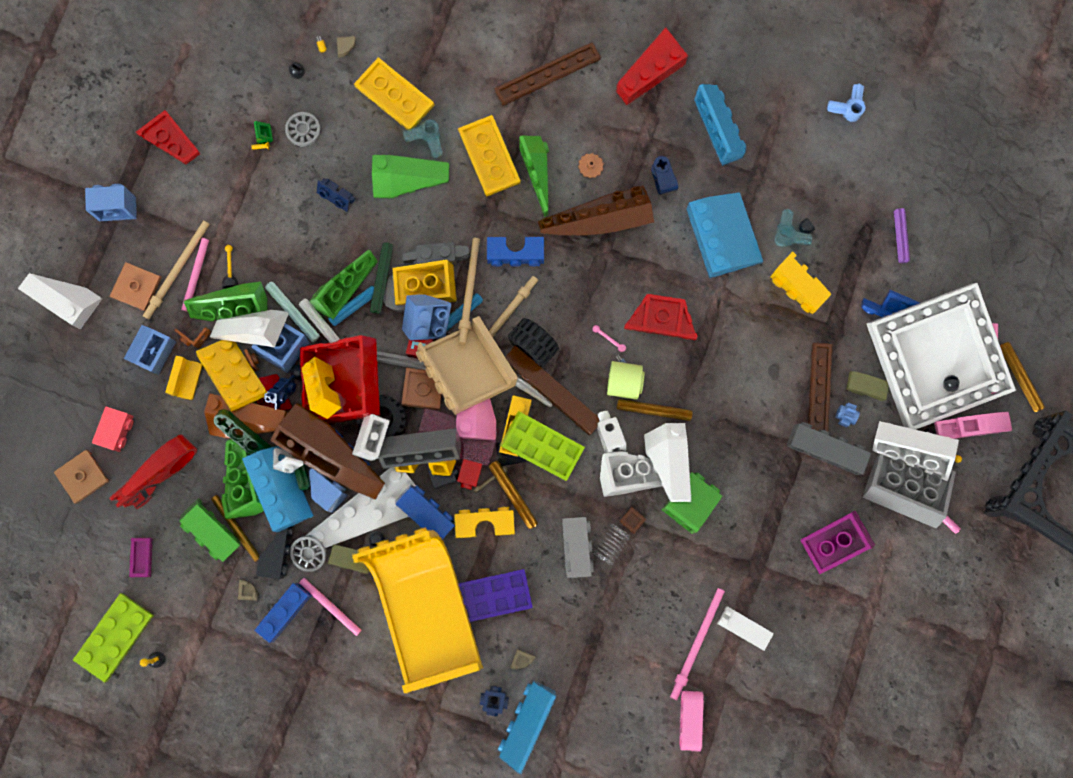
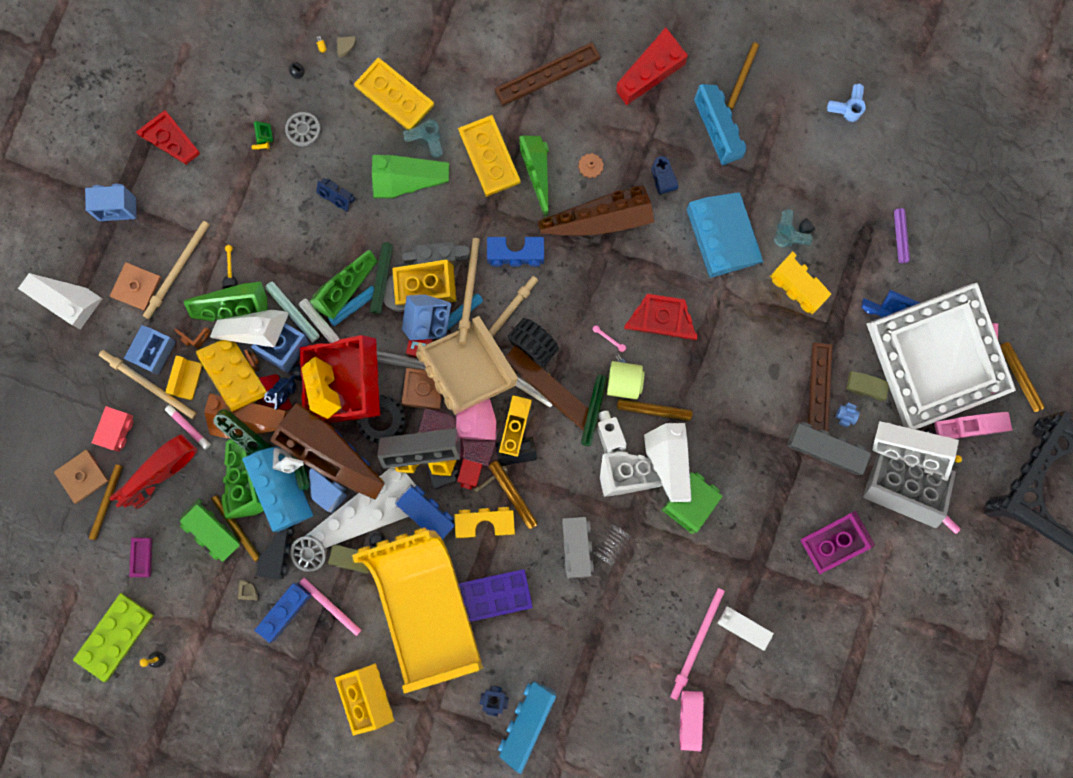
(105, 502): none -> pearl gold bar
(118, 364): none -> tan bar
(187, 426): none -> bright pink bar
(196, 271): bright pink bar -> none
(364, 699): none -> yellow slope
(371, 437): white brick -> none
(522, 659): dark tan tile -> none
(542, 446): lime plate -> none
(594, 409): none -> dark green axle
(632, 520): reddish brown tile -> none
(743, 74): none -> pearl gold bar
(951, 383): black hinge -> none

